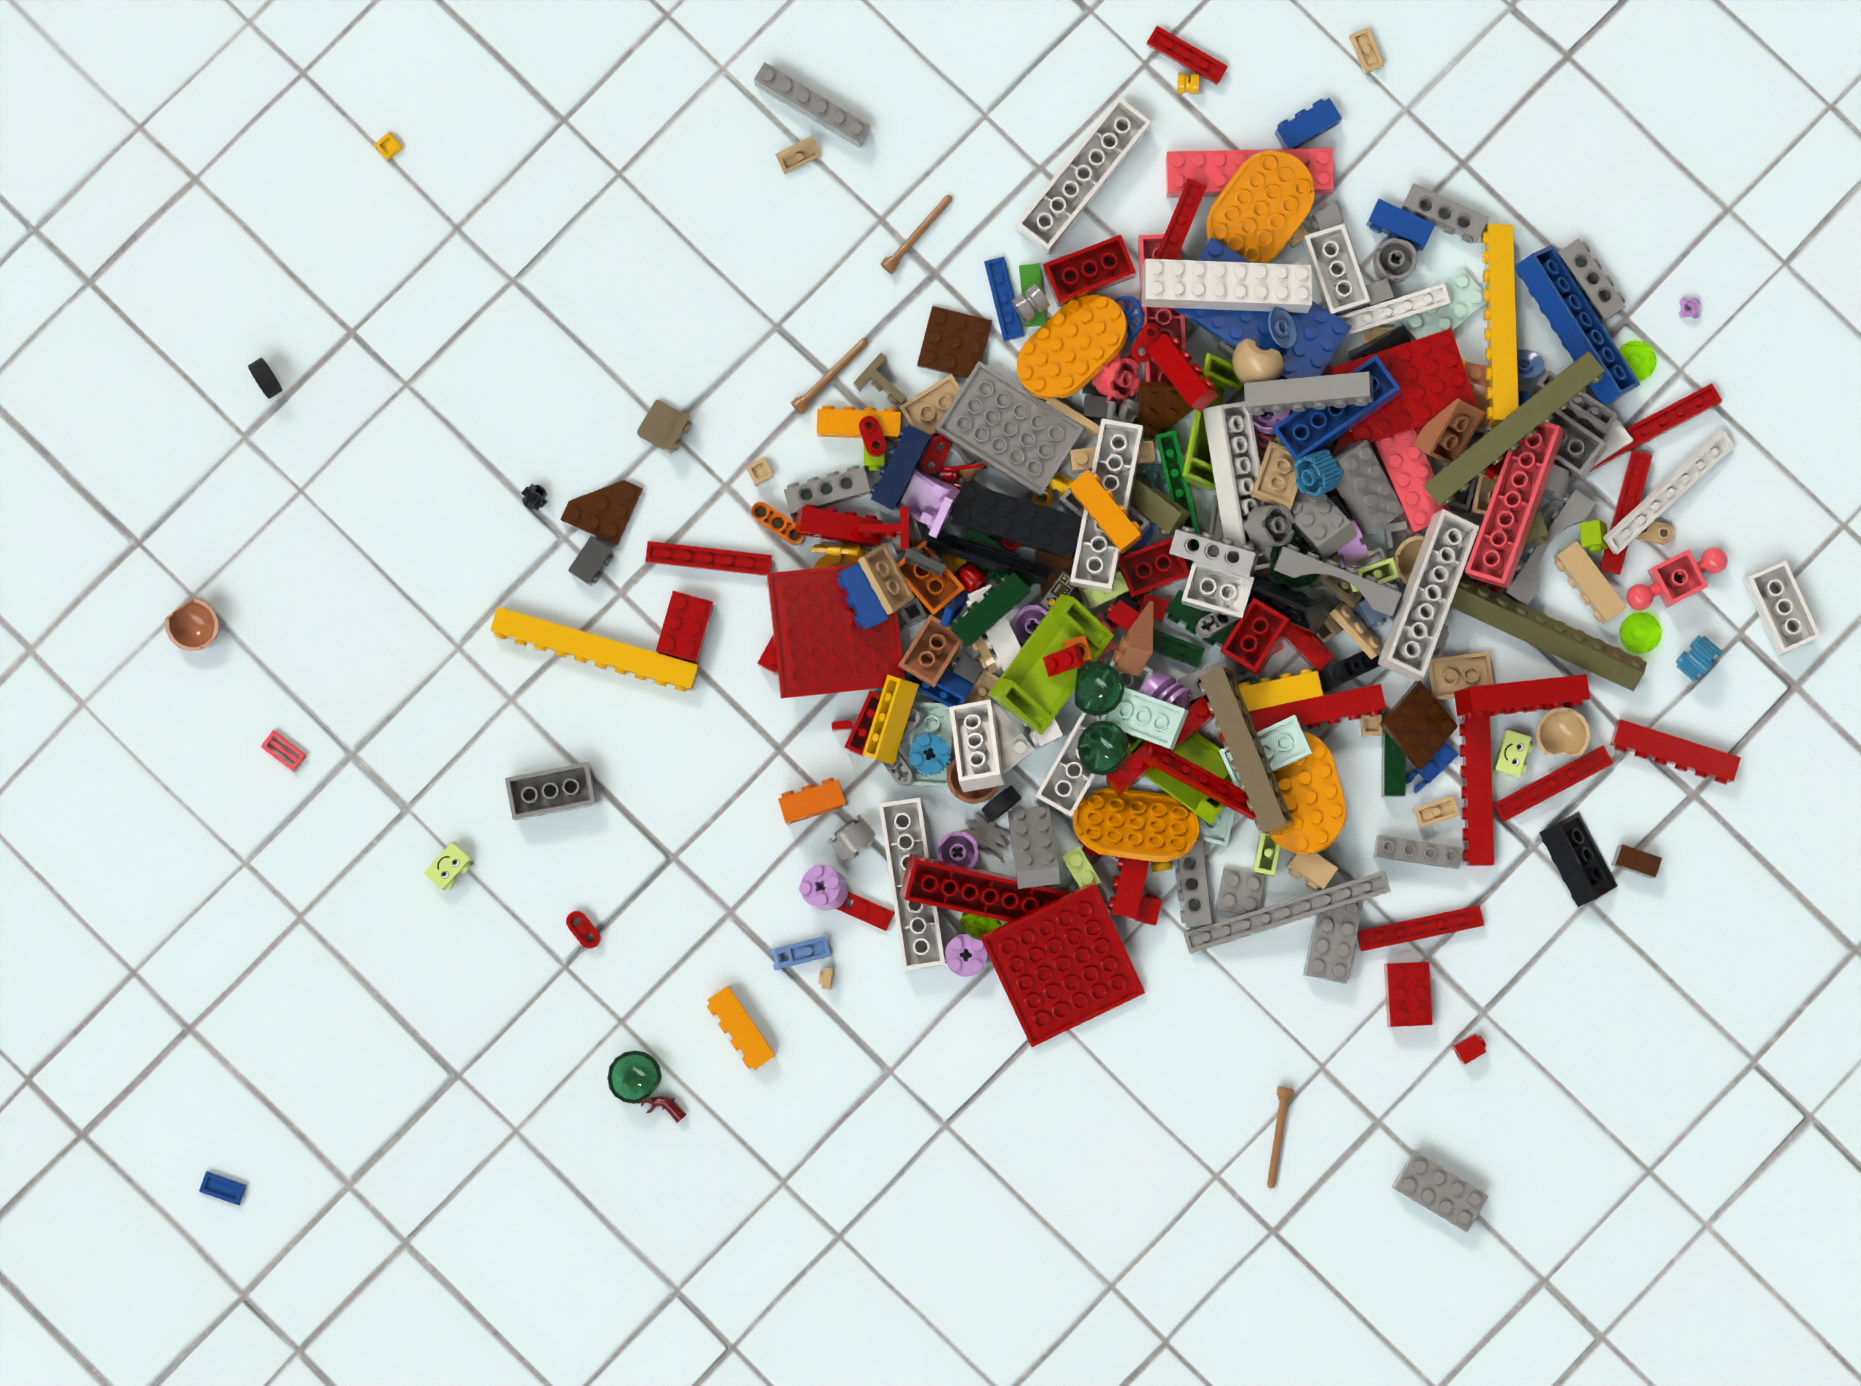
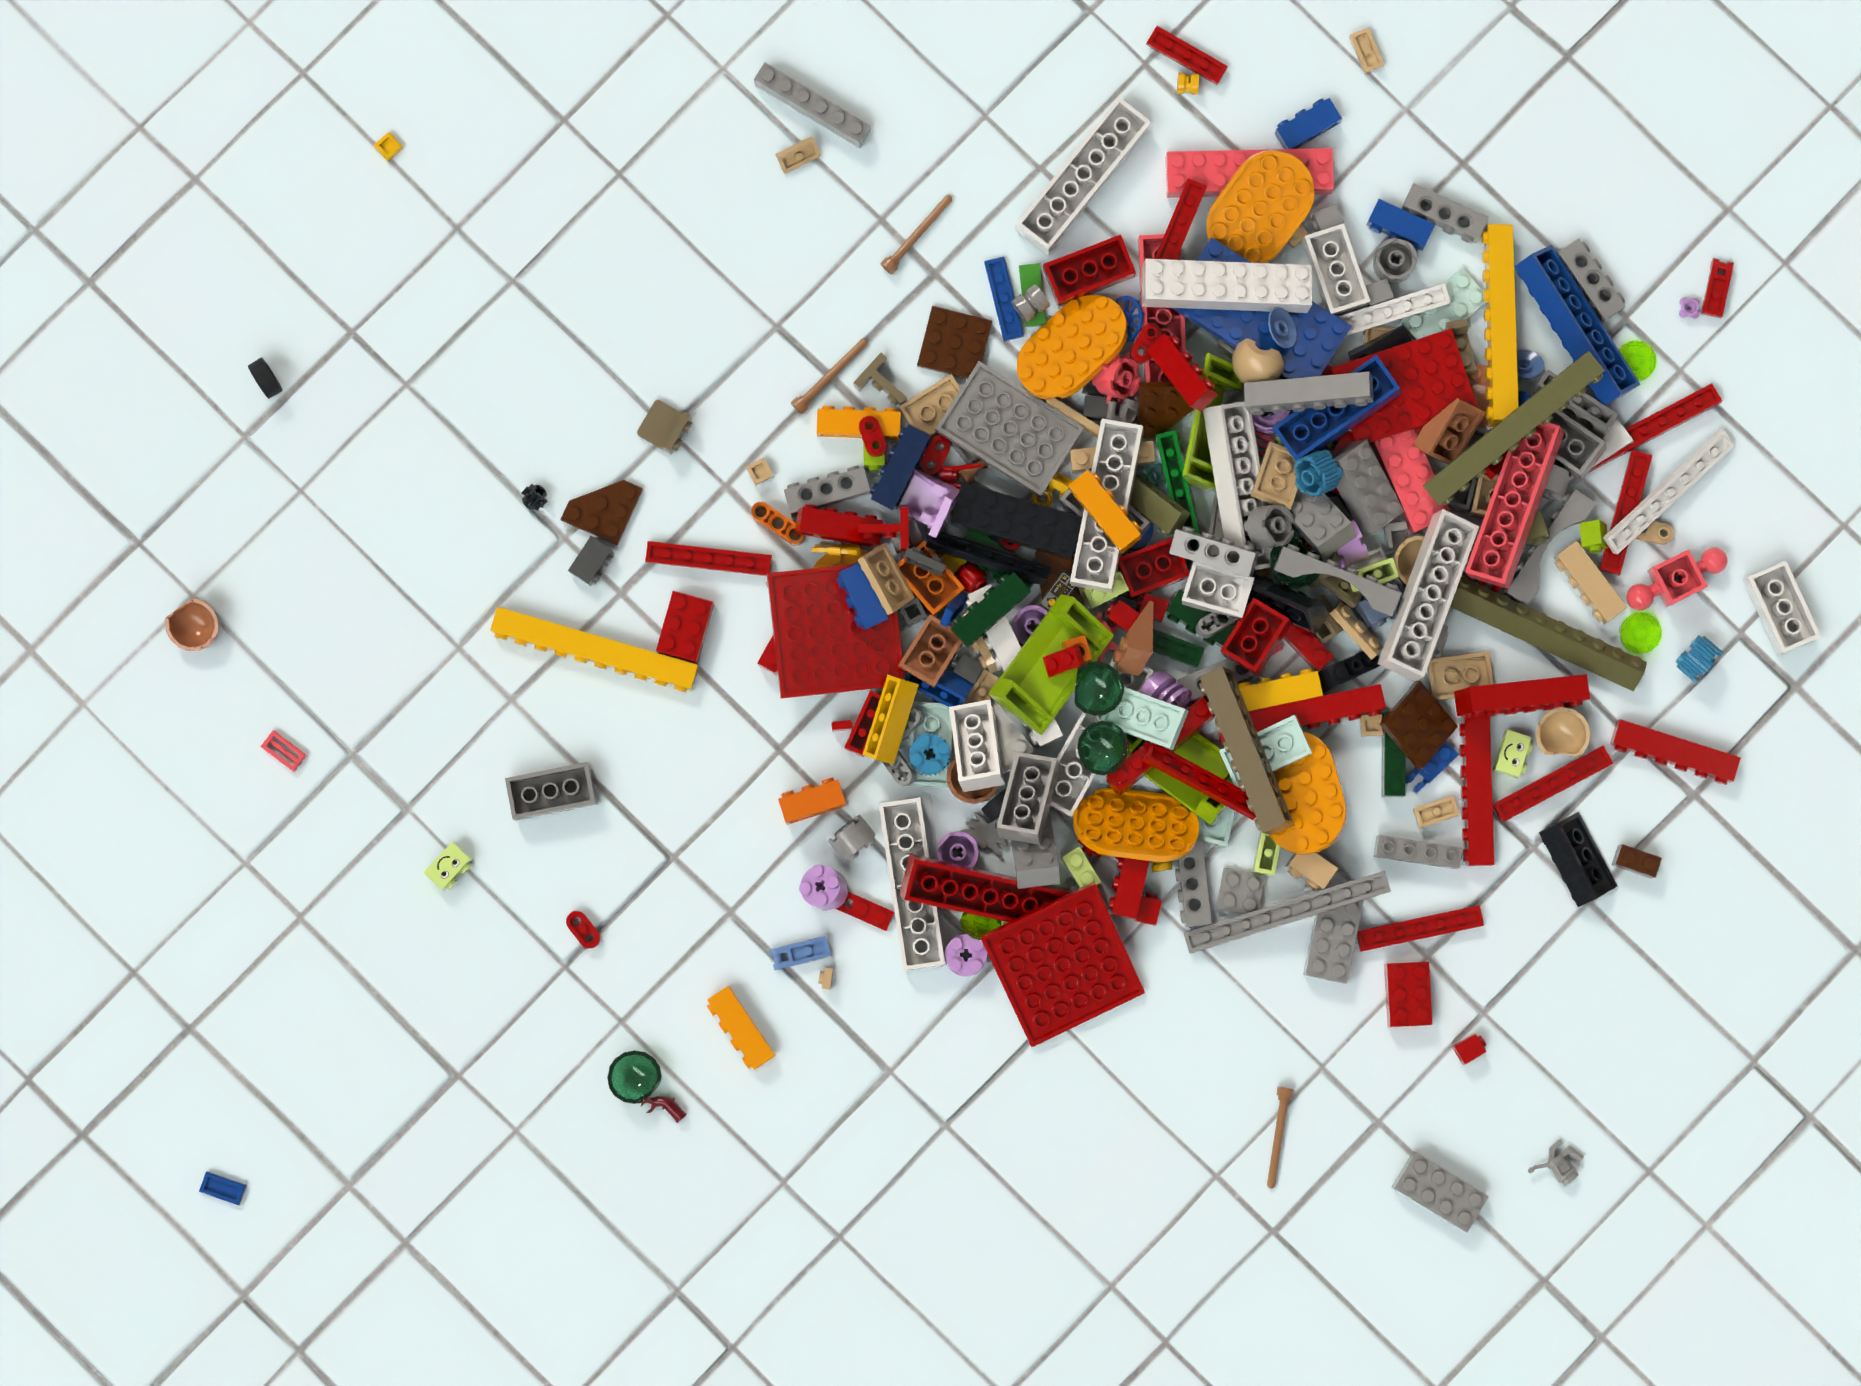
(1028, 798): none -> light grey brick
(1460, 330): none -> dark tan bracket
(1561, 1168): none -> light grey piece
(1717, 288): none -> red plate

